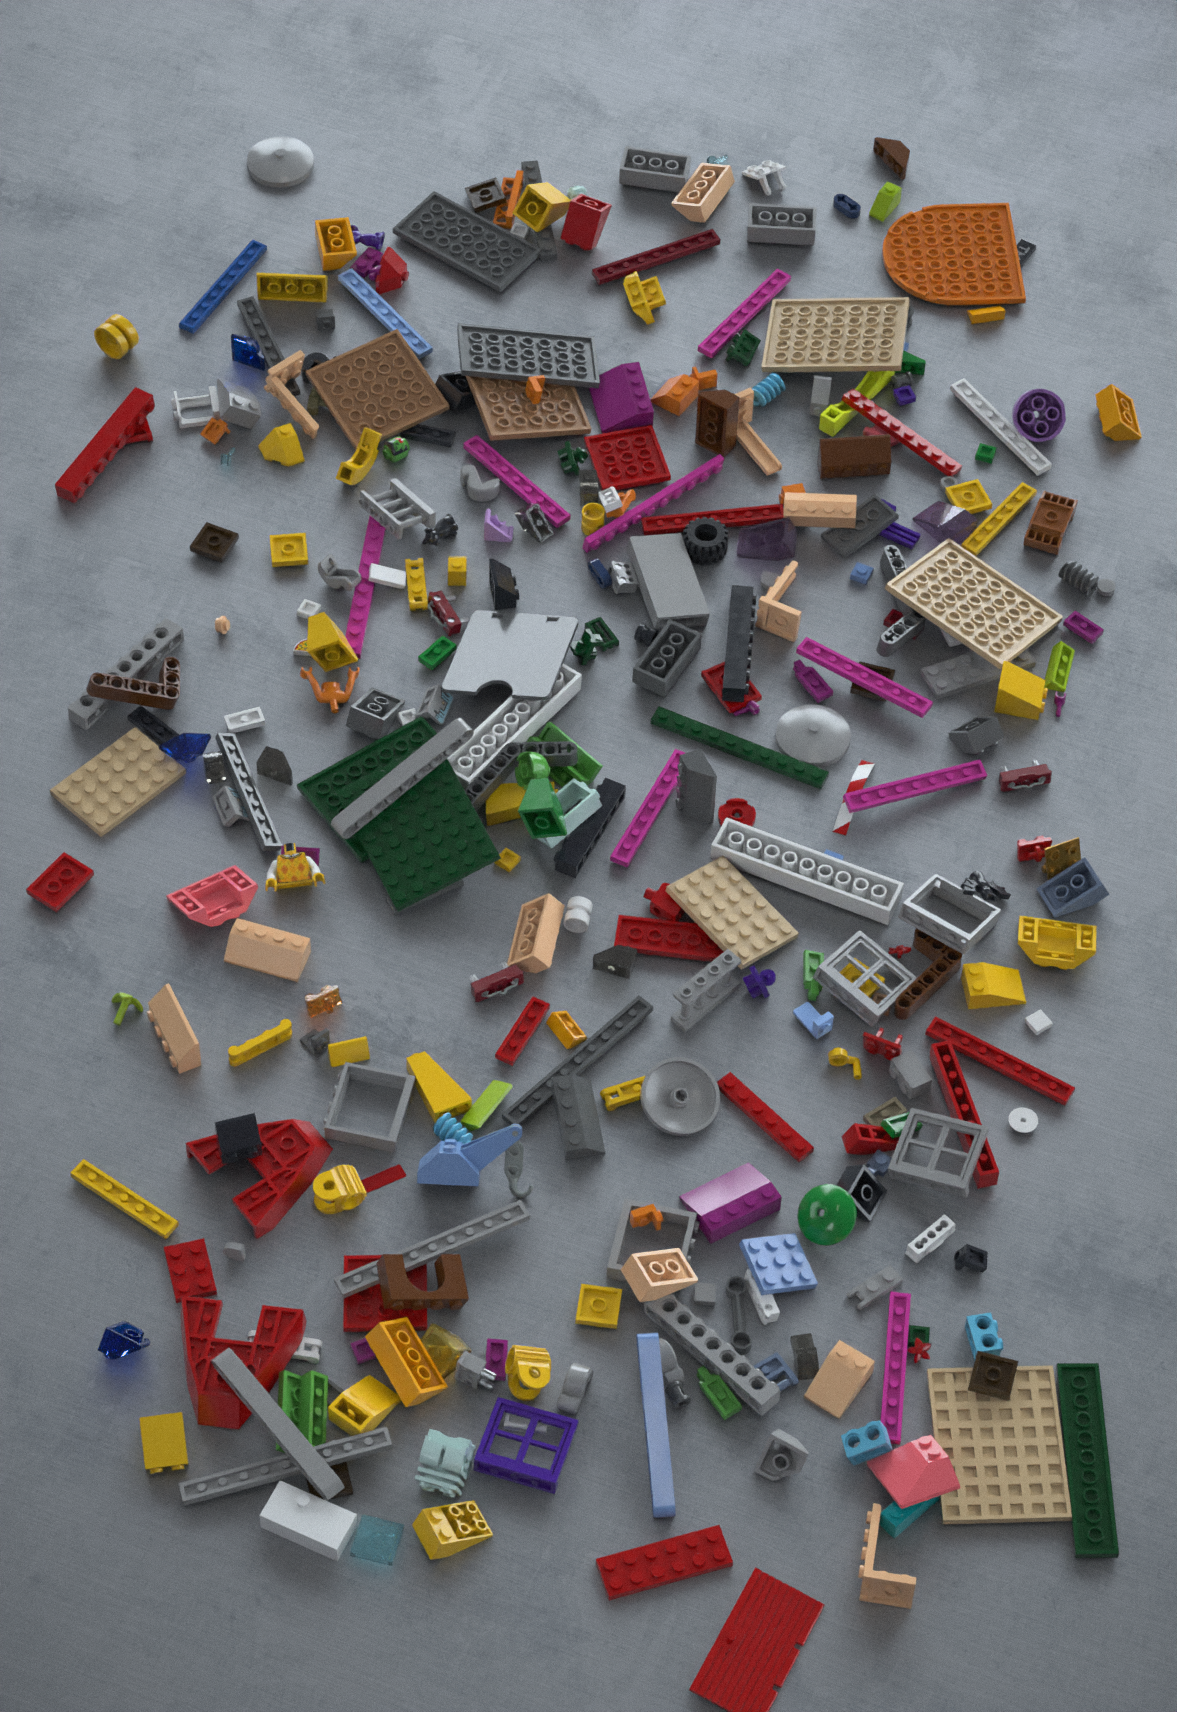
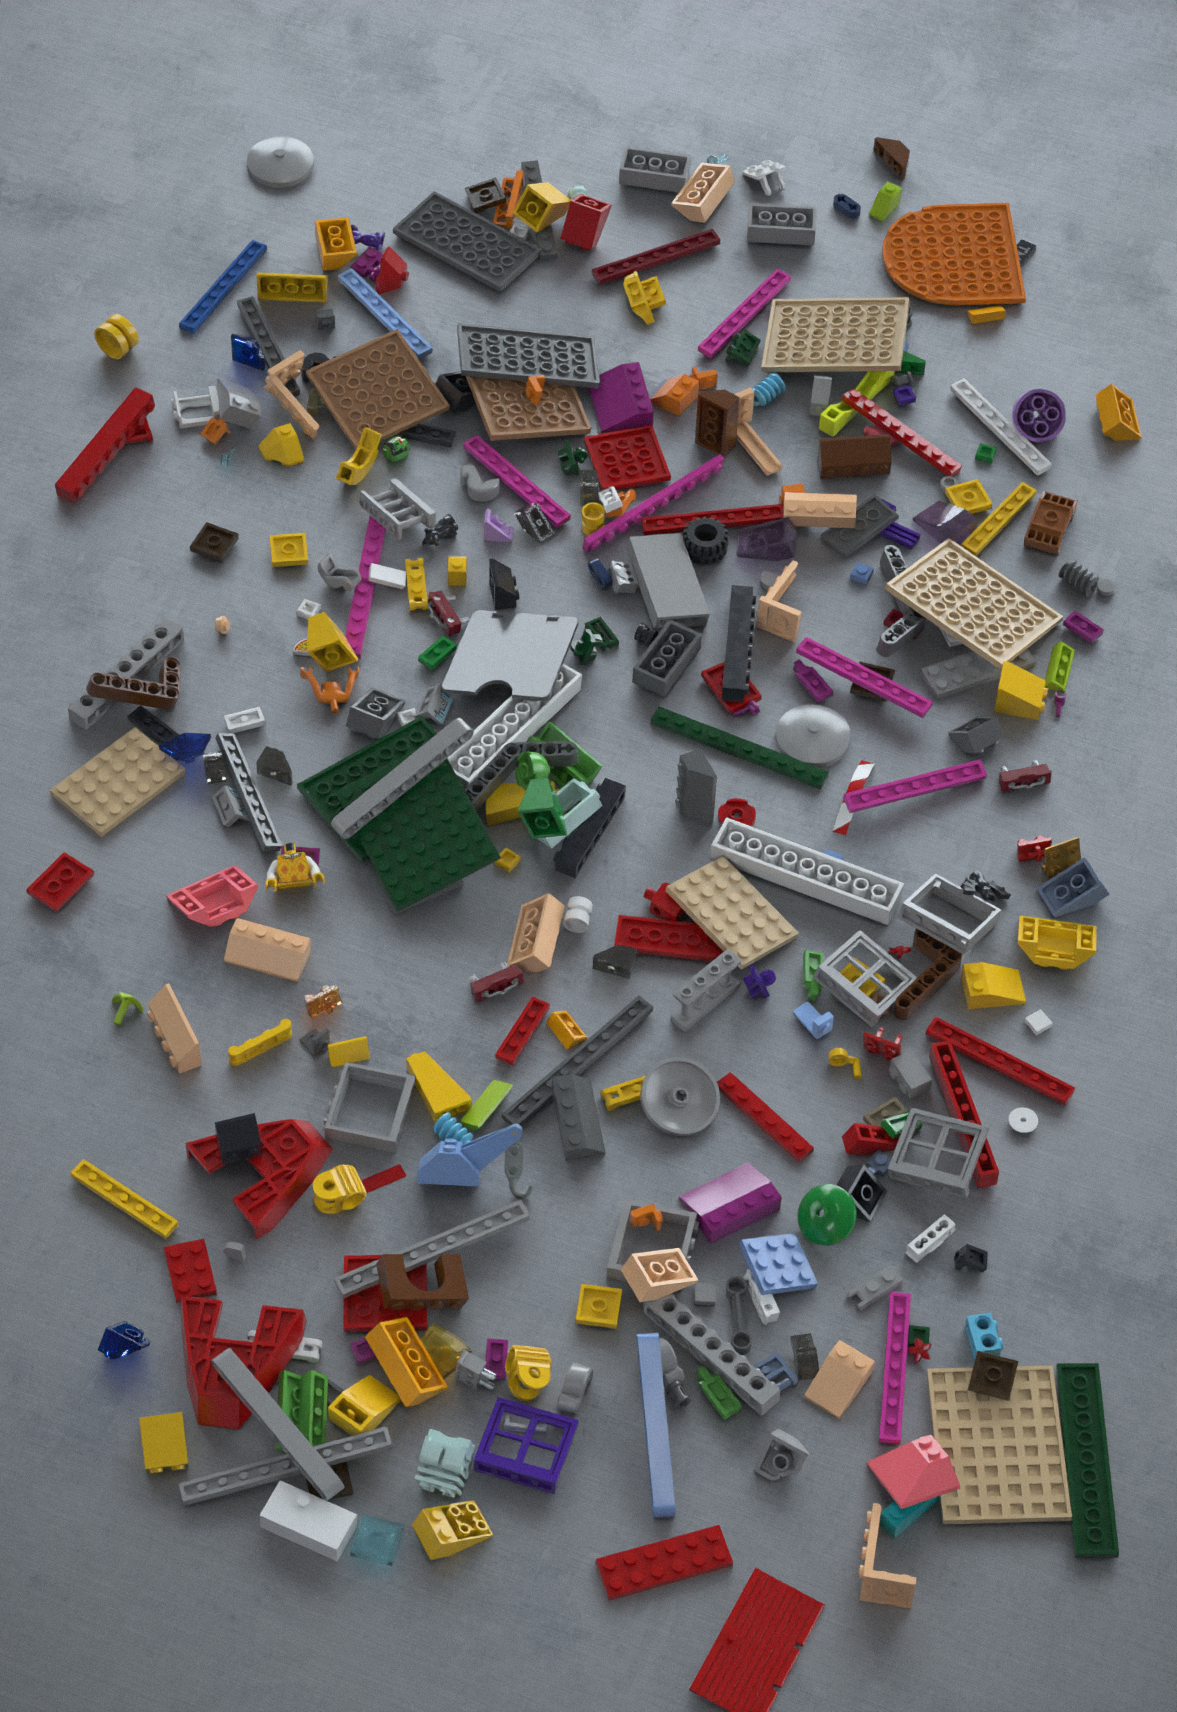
(647, 812): dark pink plate -> none
(868, 1447): medium azure brick -> none

